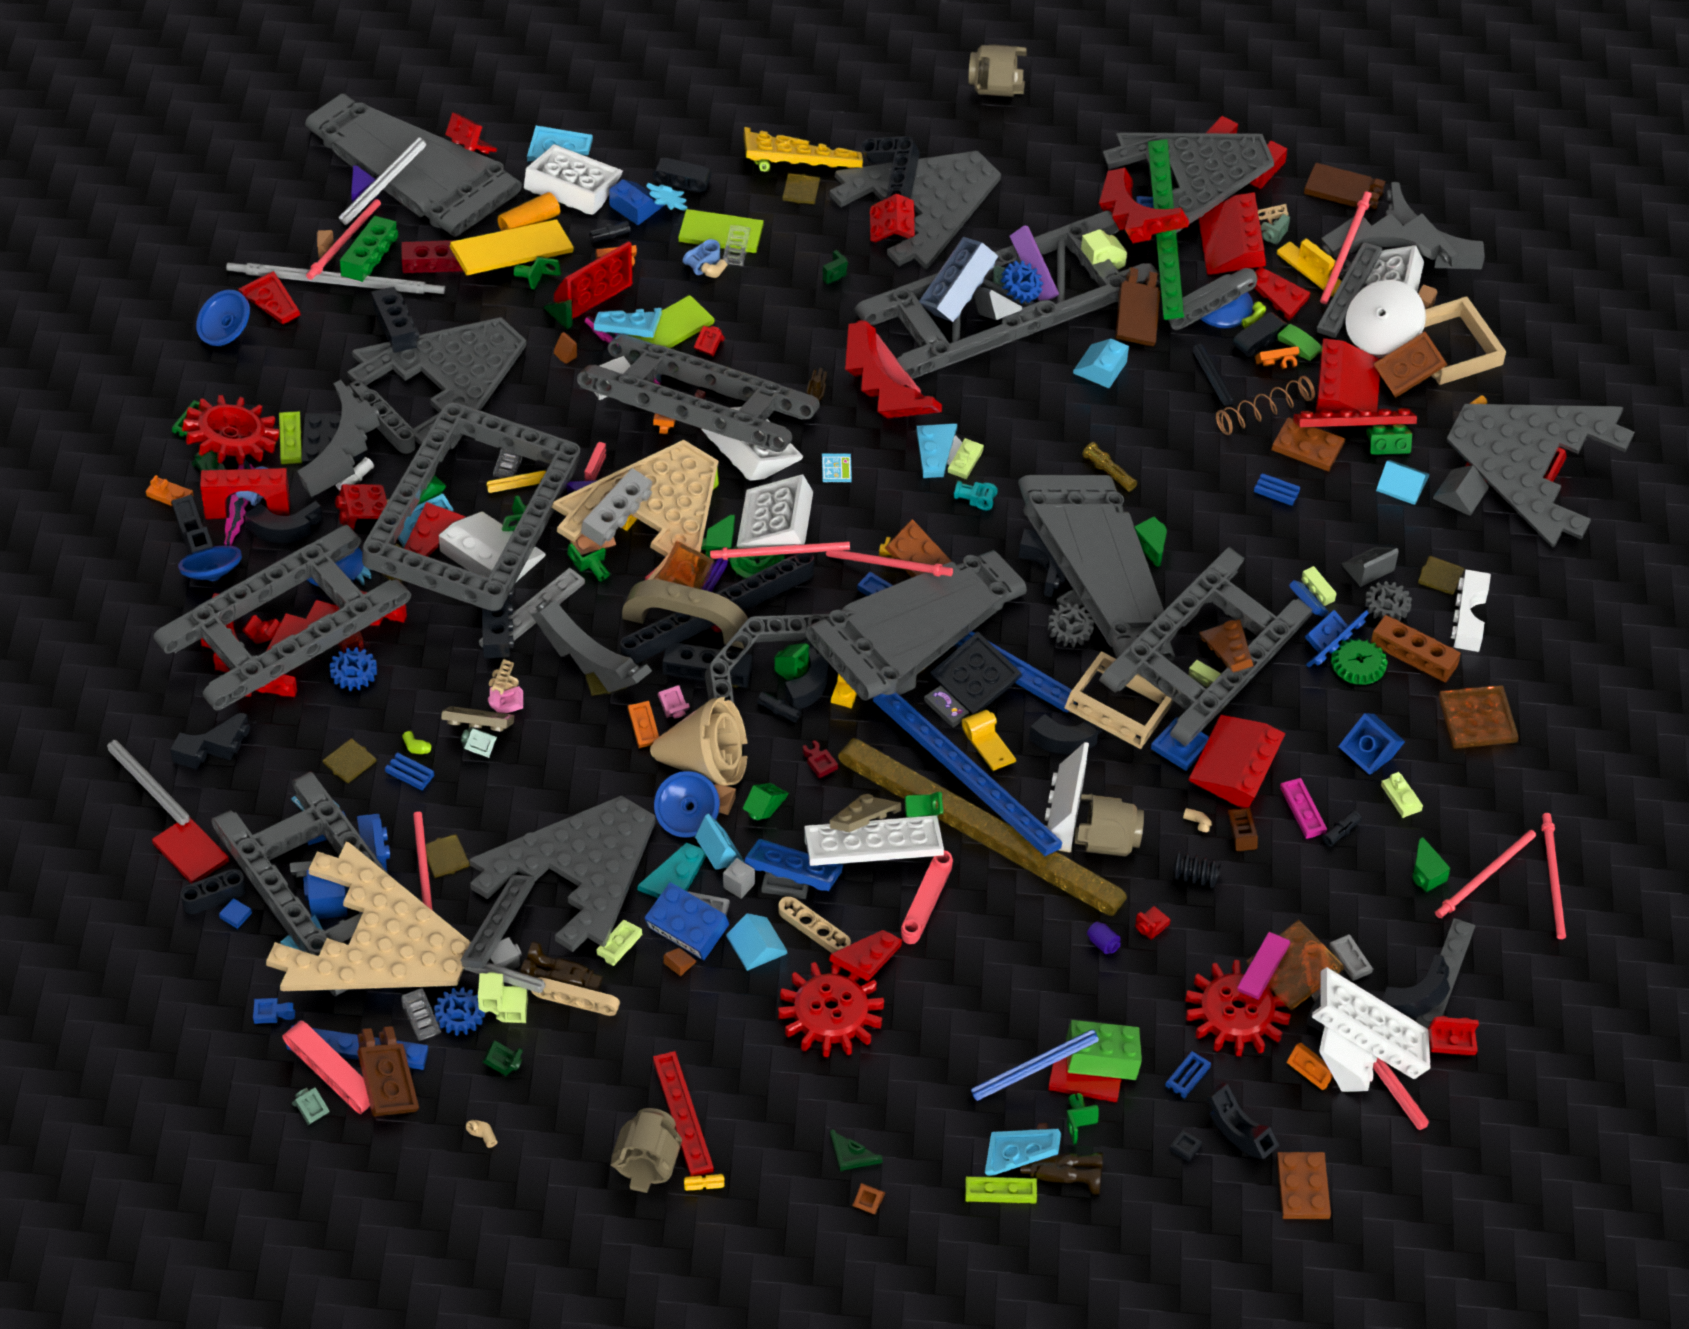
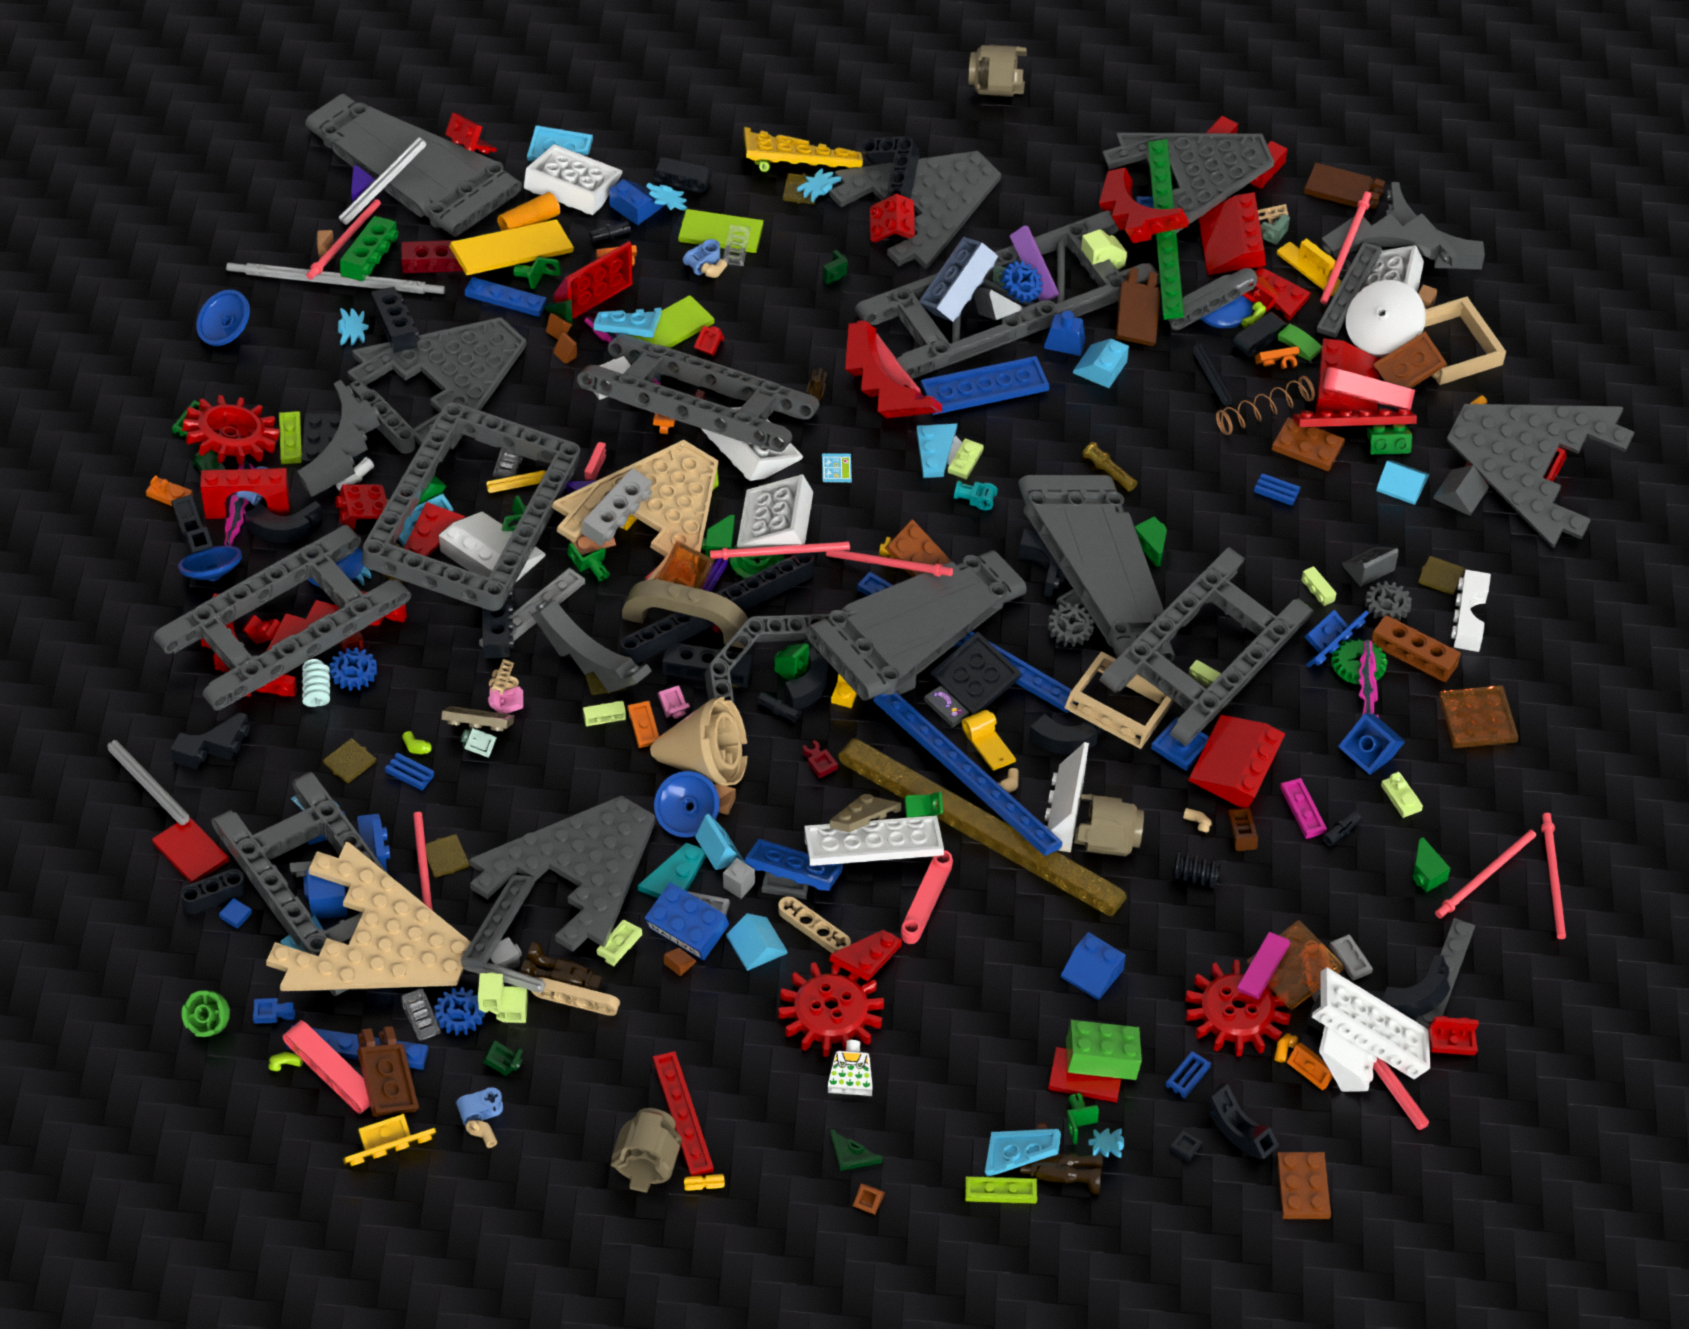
(206, 1013): none -> bright green cylinder
(271, 297): red wing -> none
(284, 1058): none -> lime arm
(310, 1105): sand green bracket -> none
(315, 683): none -> light aqua piece
(352, 326): none -> medium azure piece
(384, 1136): none -> yellow bracket
(479, 1105): none -> medium blue piece
(505, 296): none -> blue plate
(557, 325): none -> dark orange slope
(604, 713): none -> yellowish green piece
(764, 800): green slope -> none
(818, 185): none -> medium azure piece
(851, 1071): none -> white torso
(986, 384): none -> blue plate
(1011, 783): none -> tan arm
(1034, 1064): axle -> none
(1066, 334): none -> blue torso
(1093, 966): none -> blue slope
(1103, 937): dark purple brick -> none
(1107, 1142): none -> medium azure piece
(1151, 922): red bracket -> none
(1229, 644): dark orange wing -> none
(1262, 293): none -> red slope
(1282, 1047): none -> light orange arm
(1308, 598): blue tile -> none
(1367, 680): none -> dark pink sword
(1368, 388): none -> coral beam

